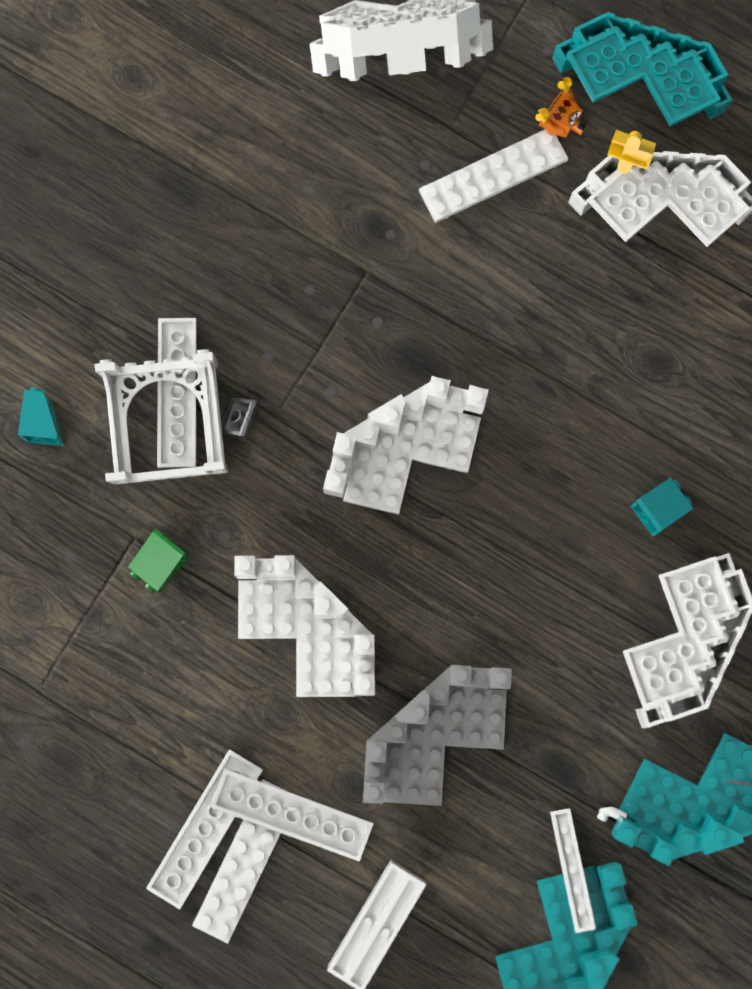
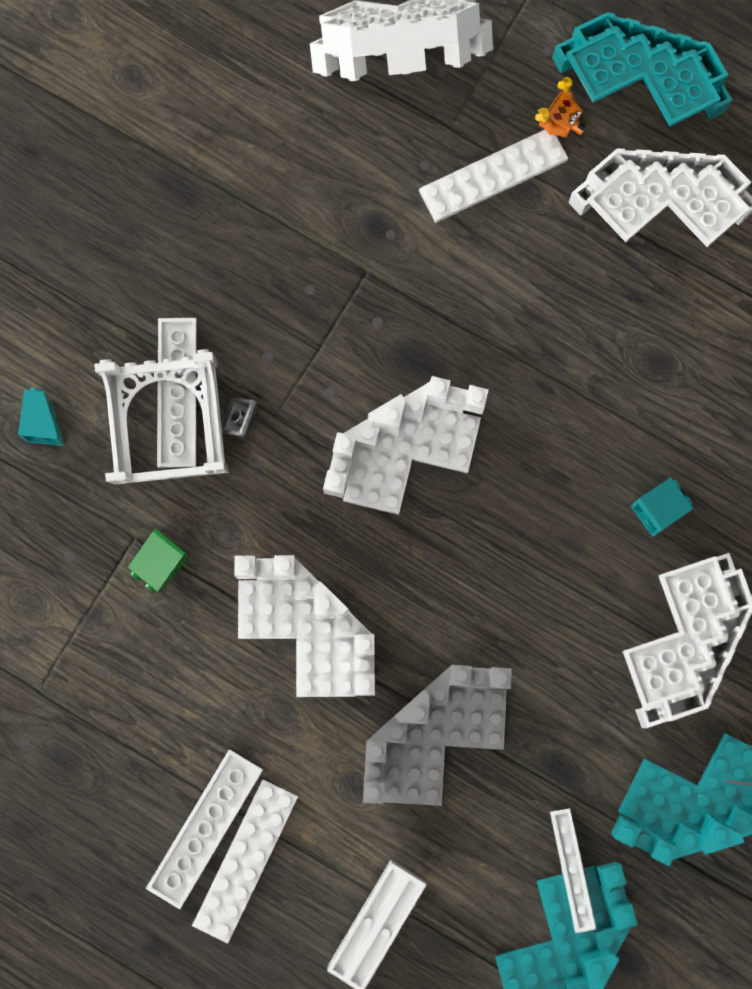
(291, 814): white plate -> none
(607, 812): white arm -> none
(631, 150): yellow piece -> none

